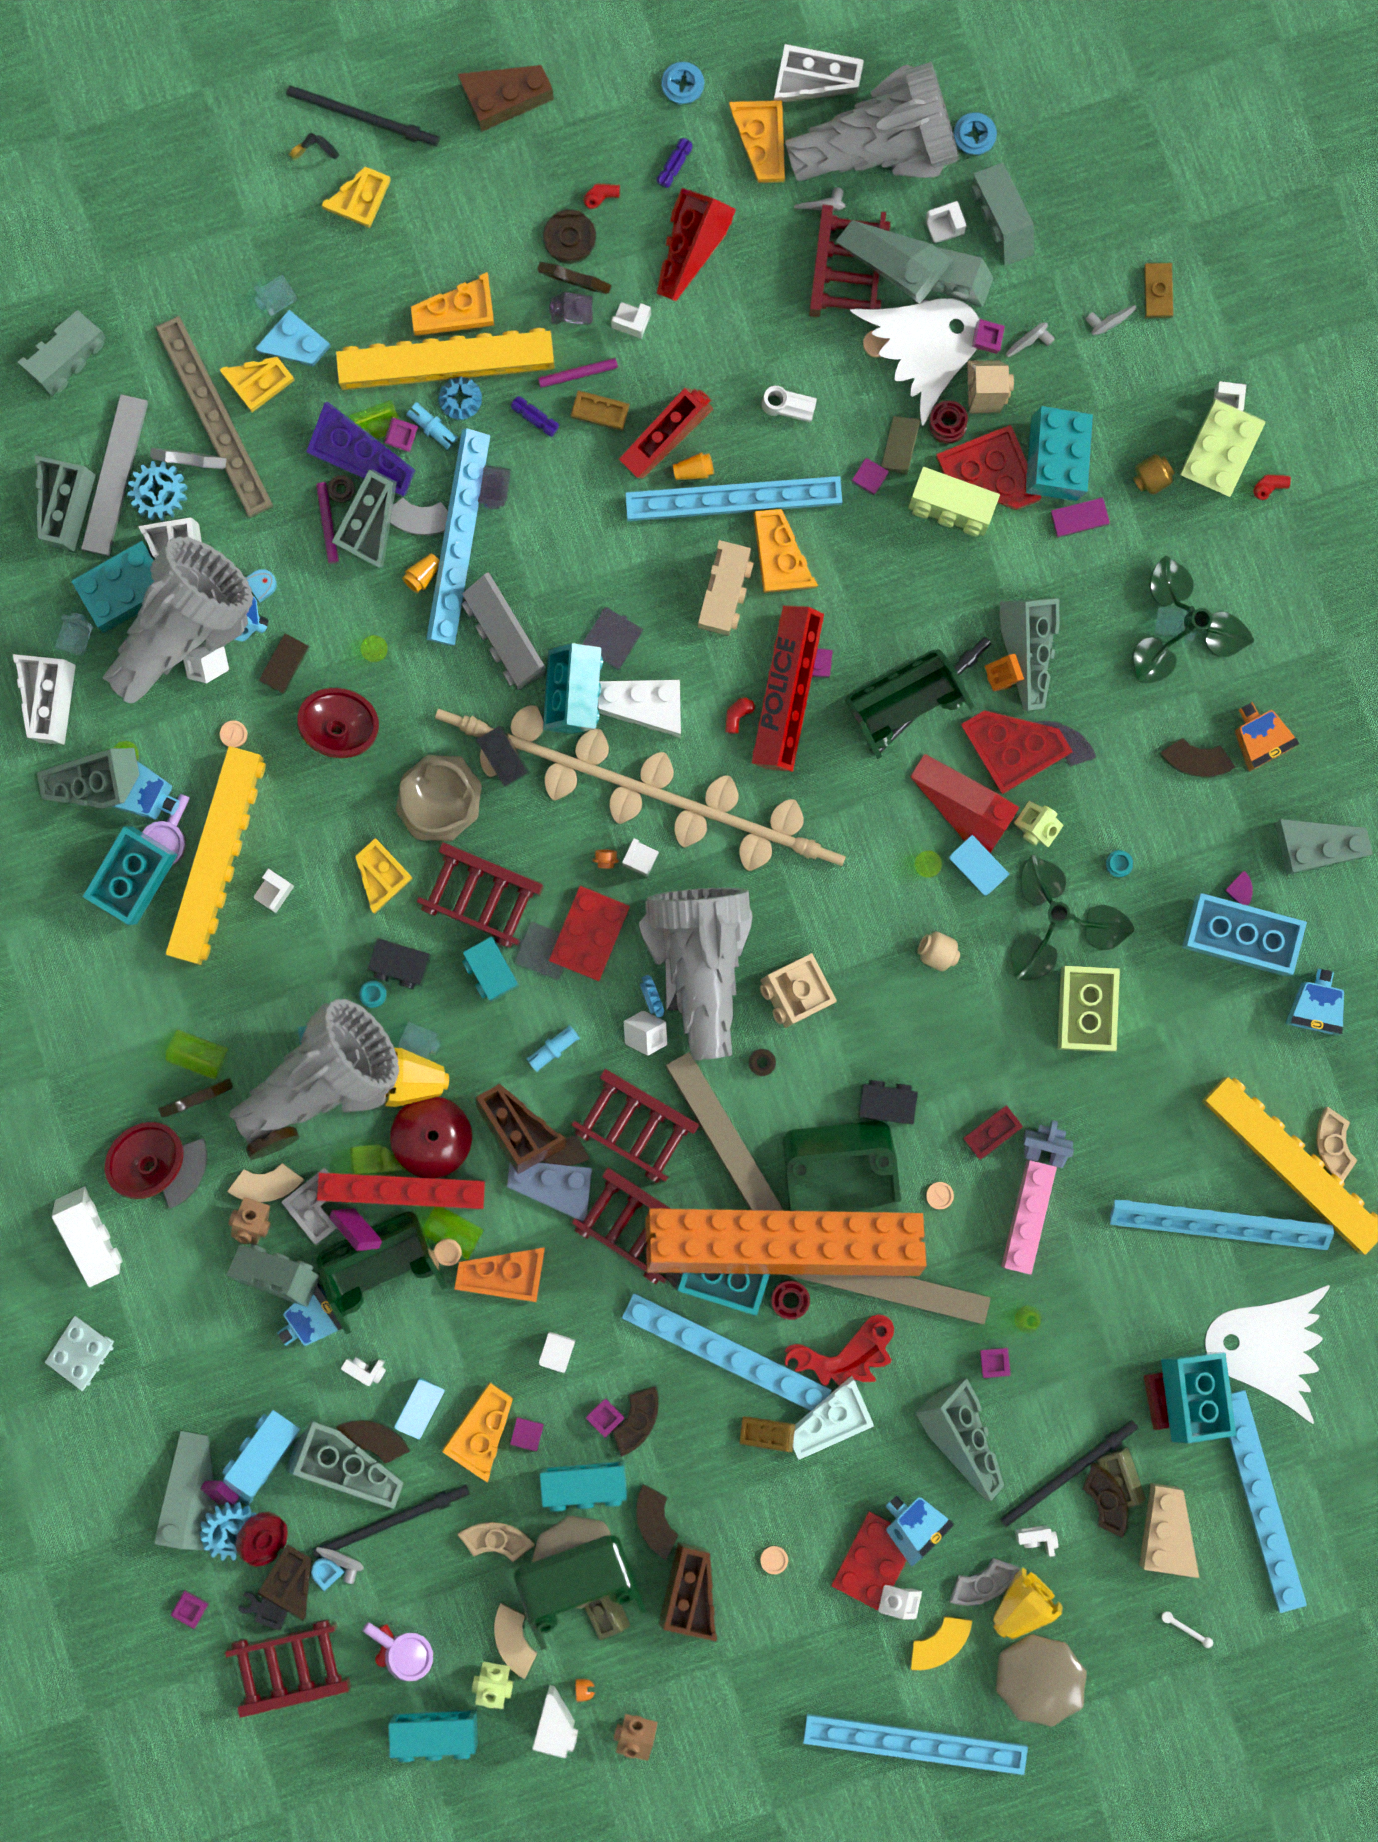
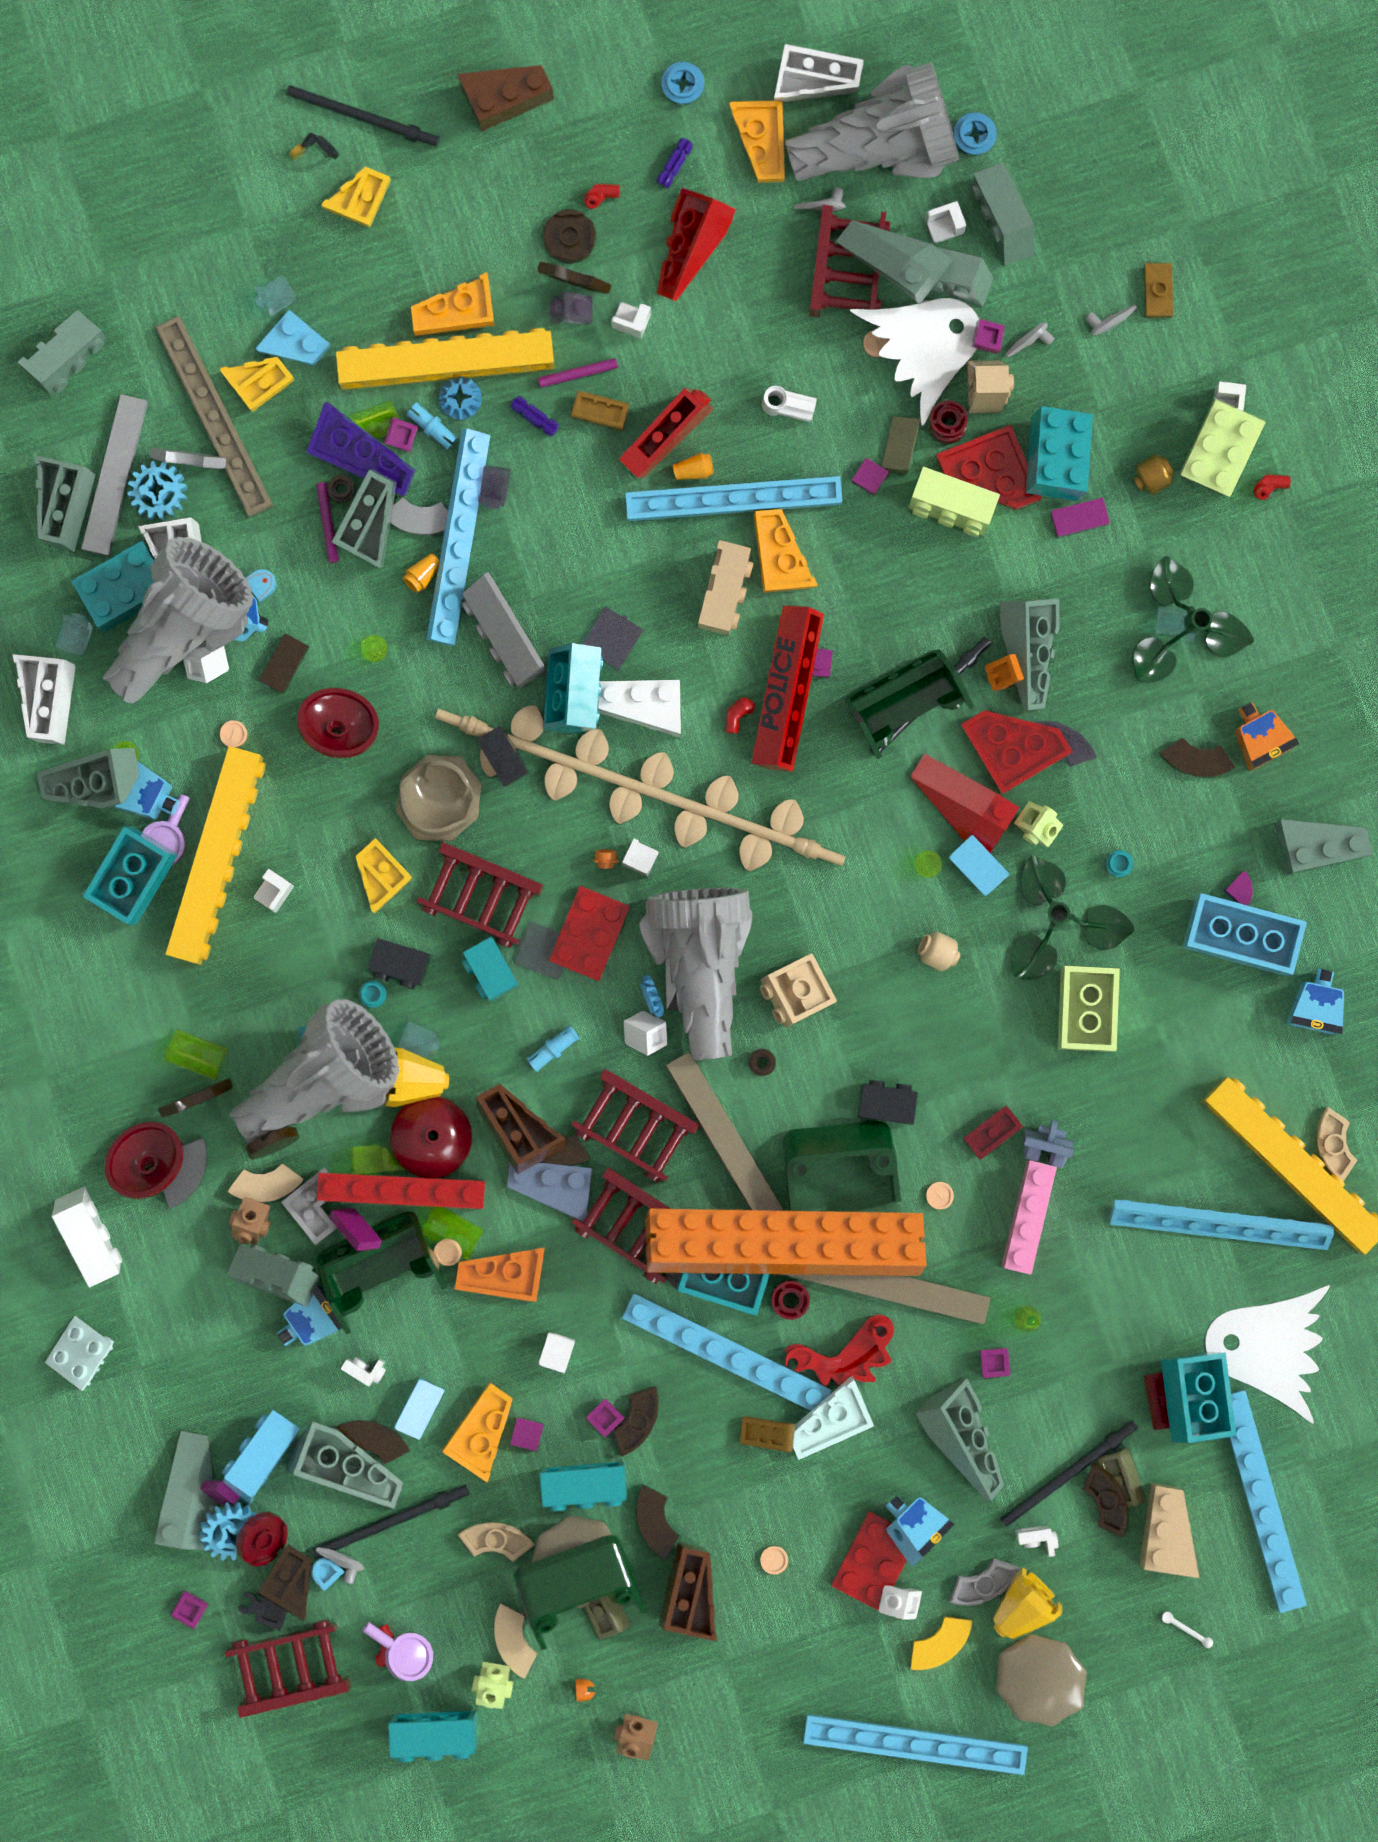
(555, 1728): white slope -> none

